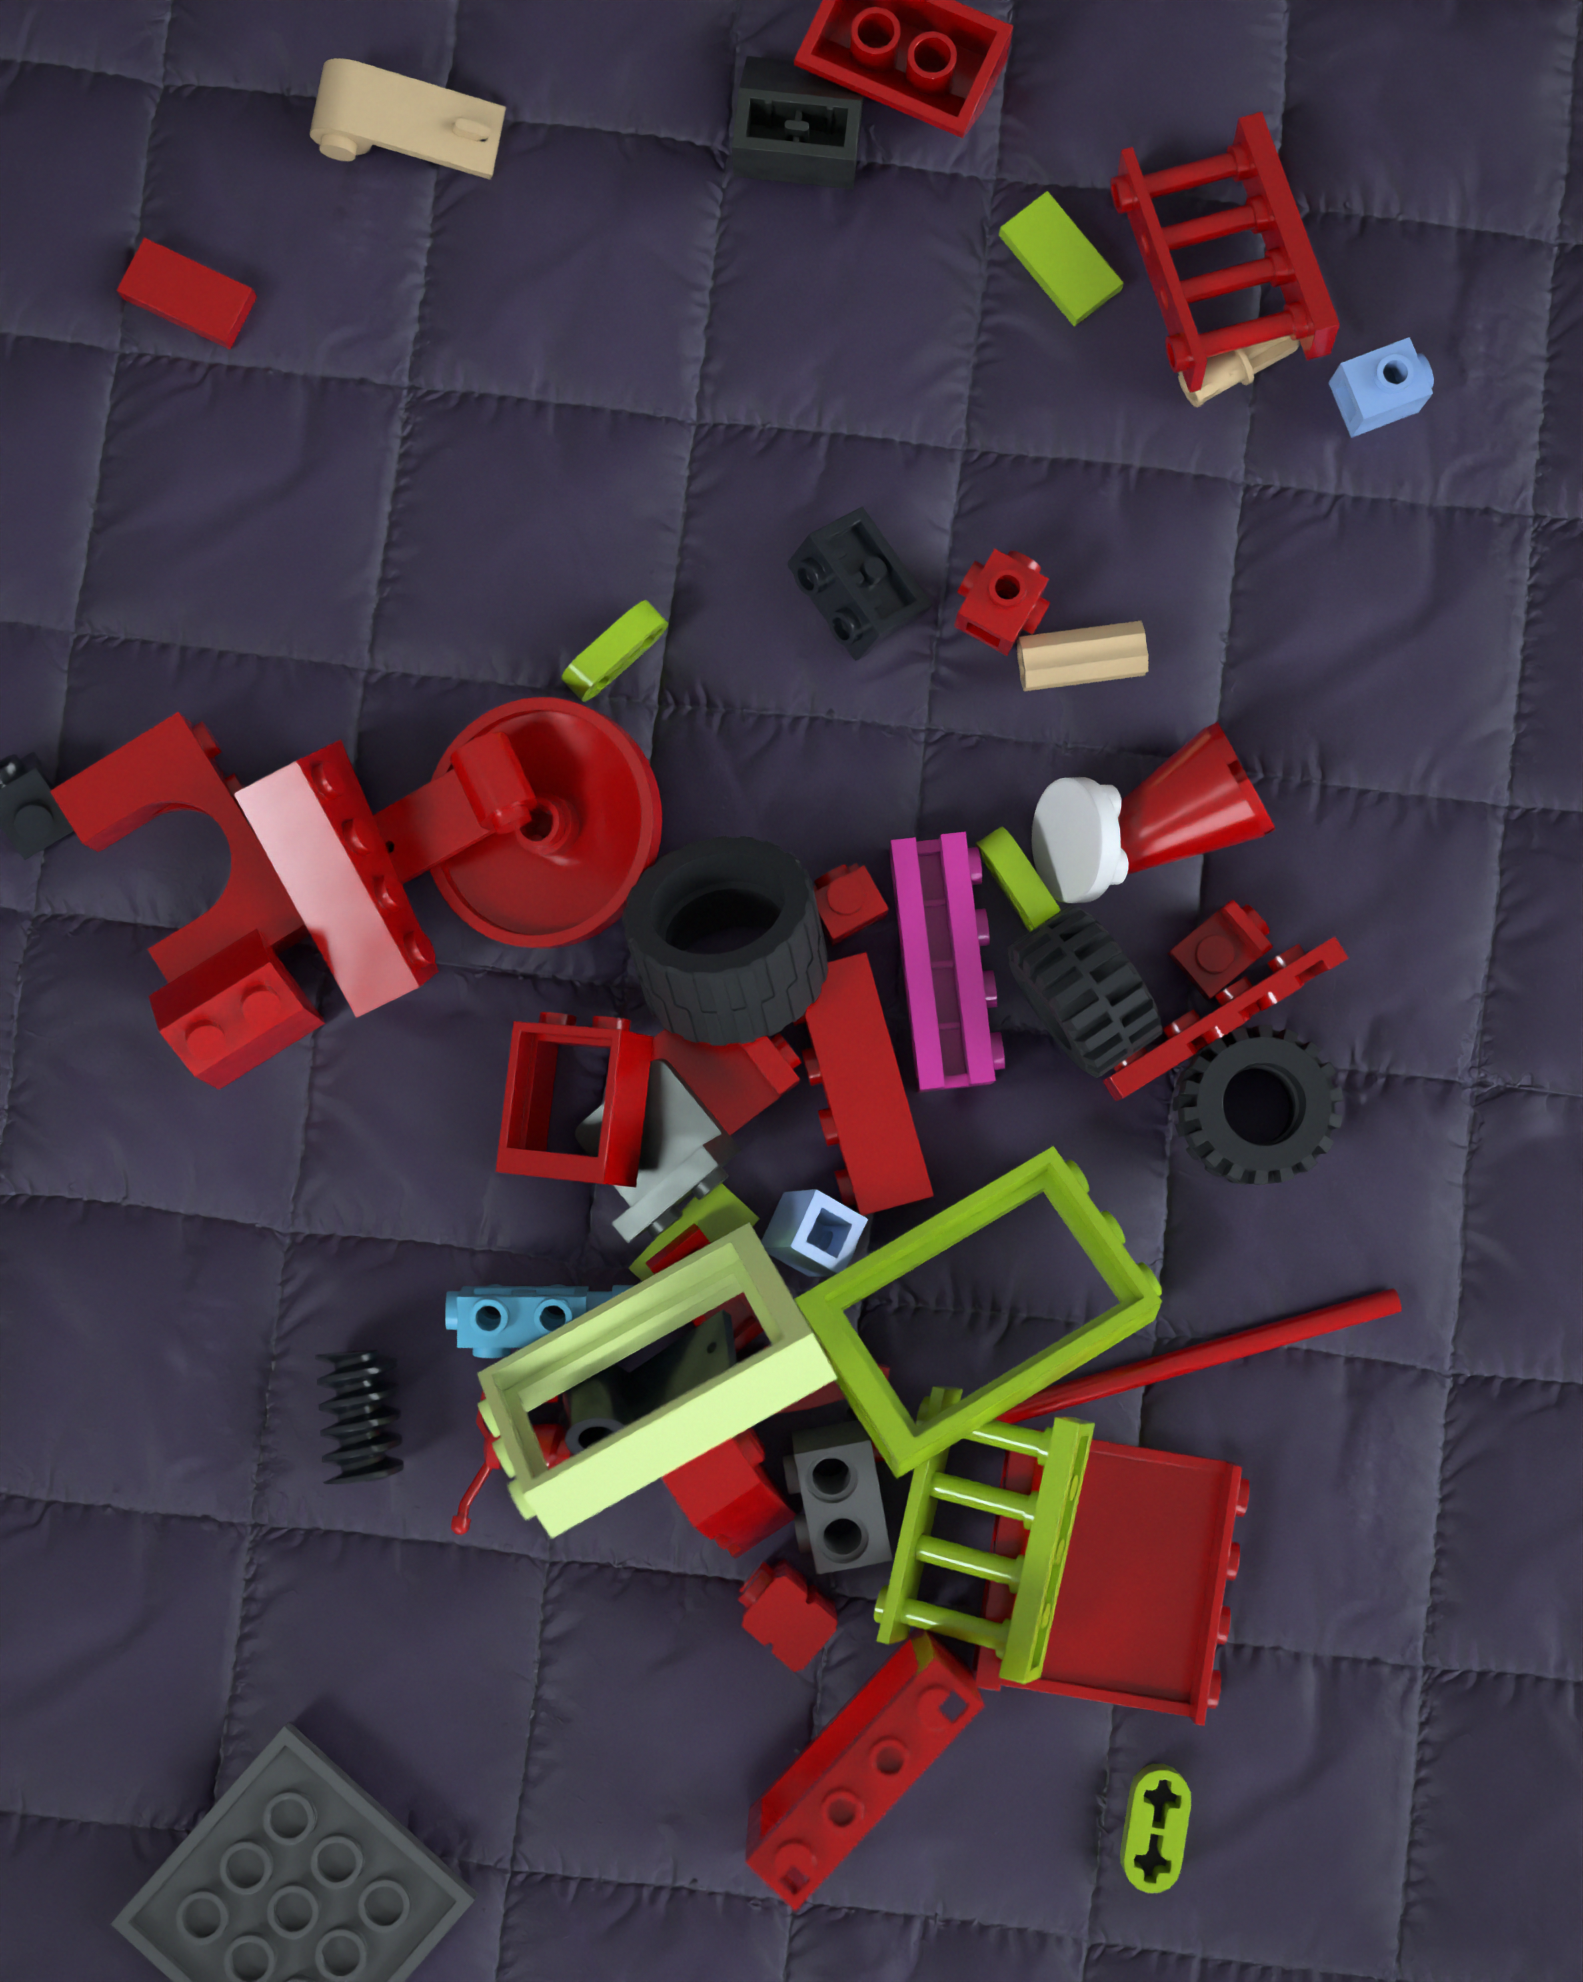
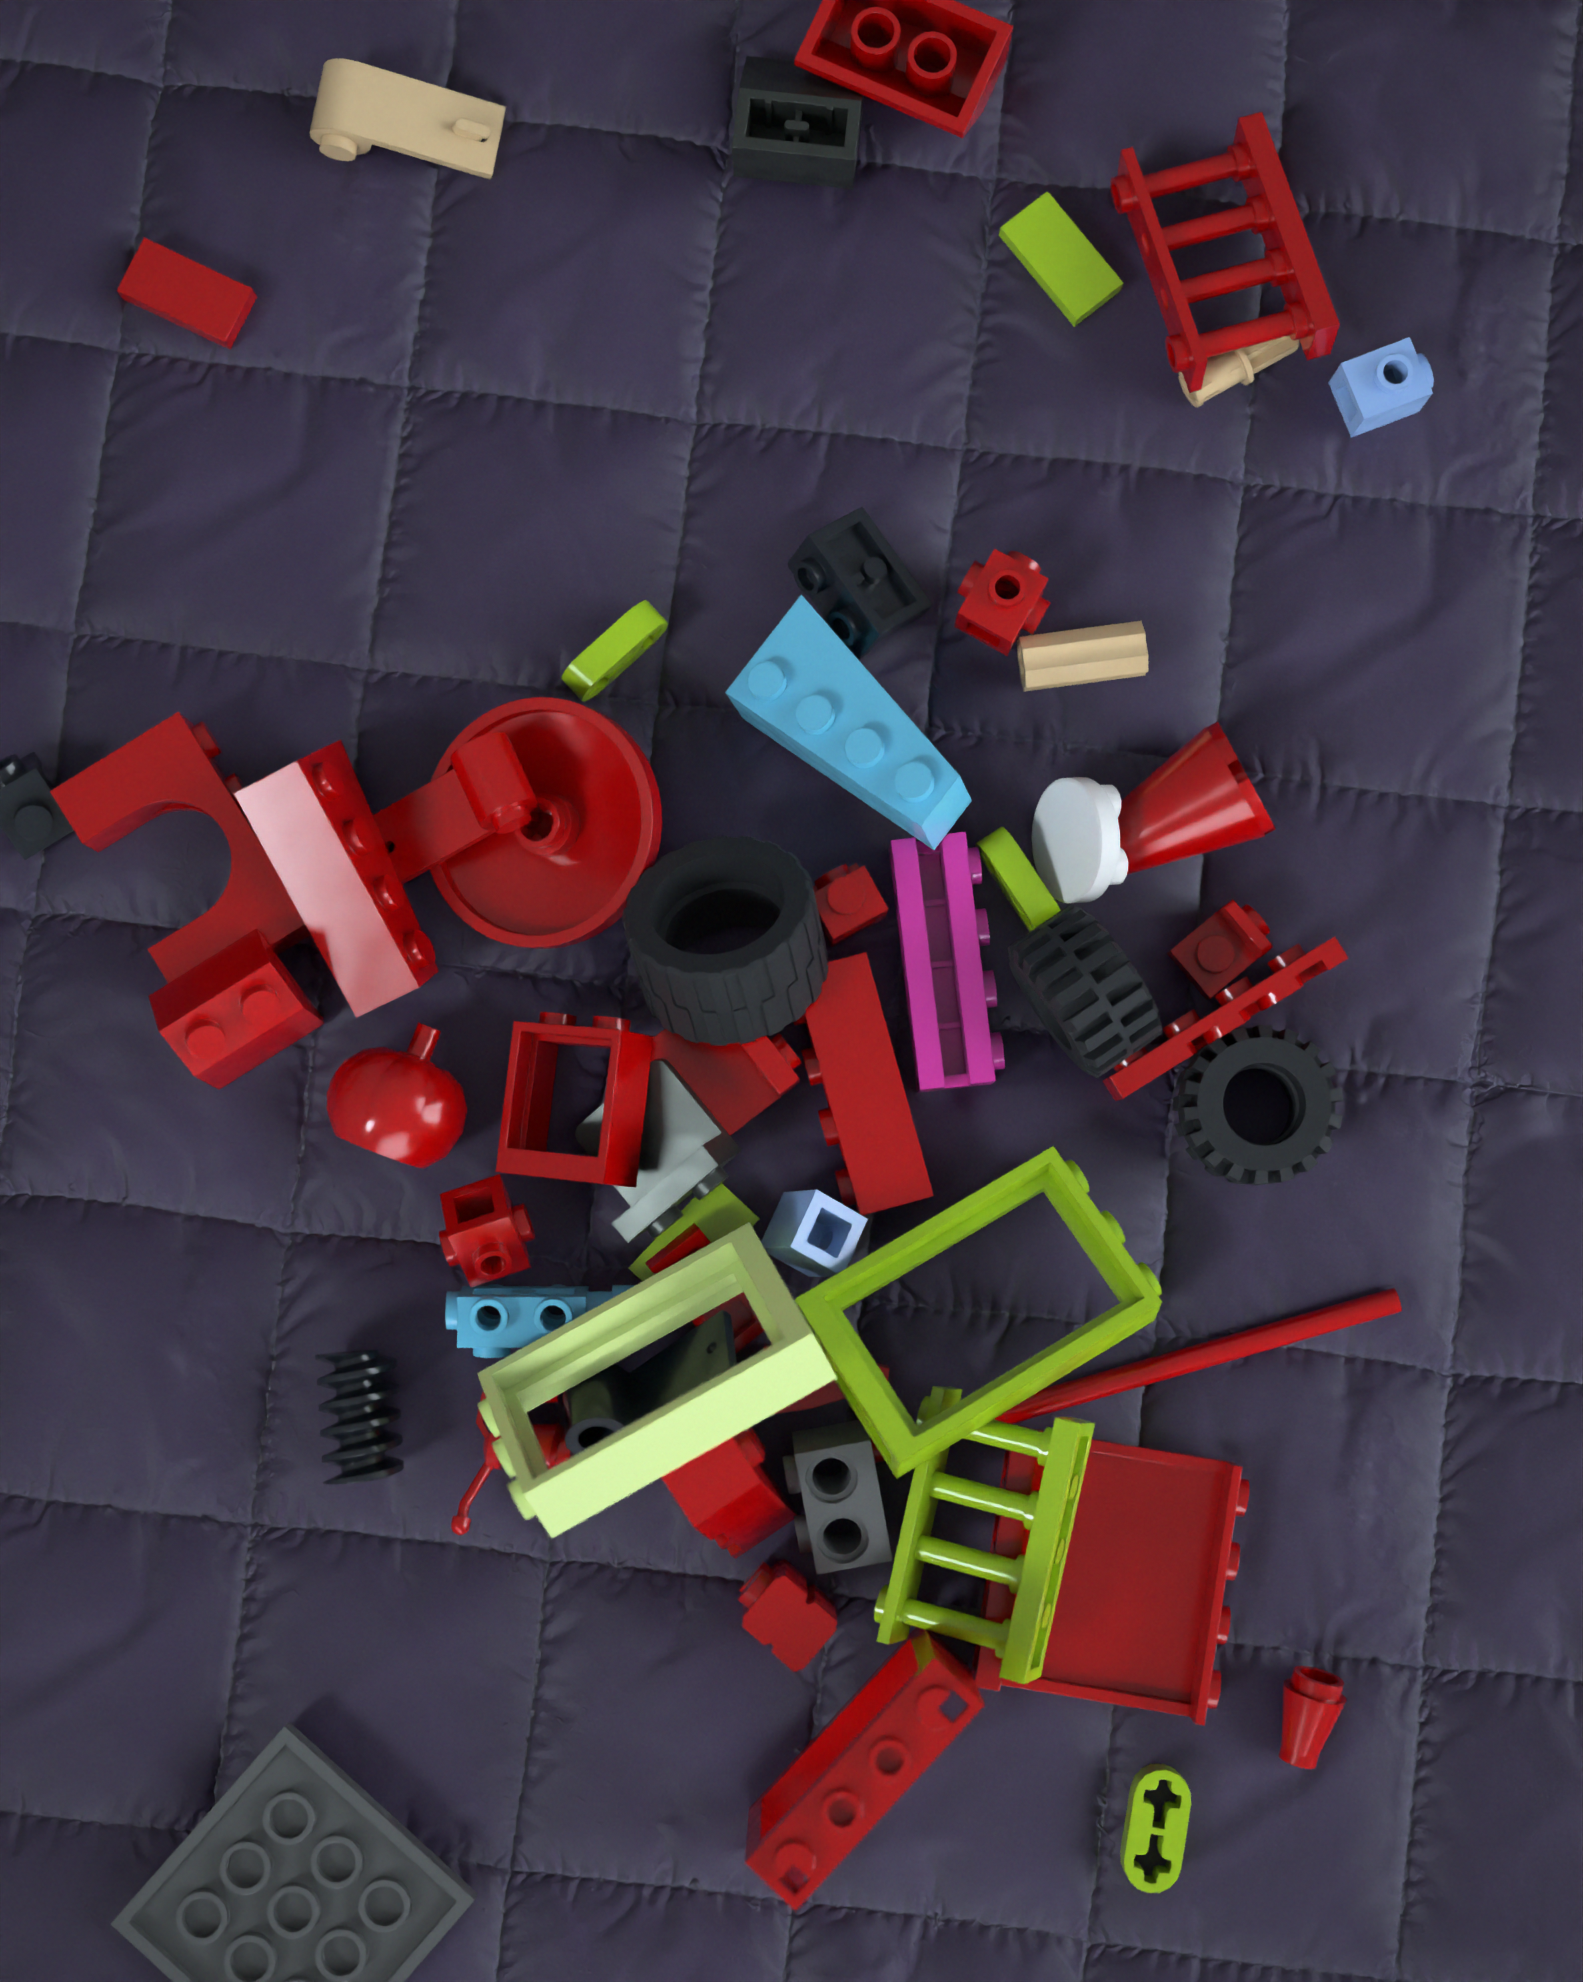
(398, 1102): none -> red piece
(488, 1243): none -> red brick
(837, 718): none -> medium azure wedge
(1309, 1713): none -> red cone

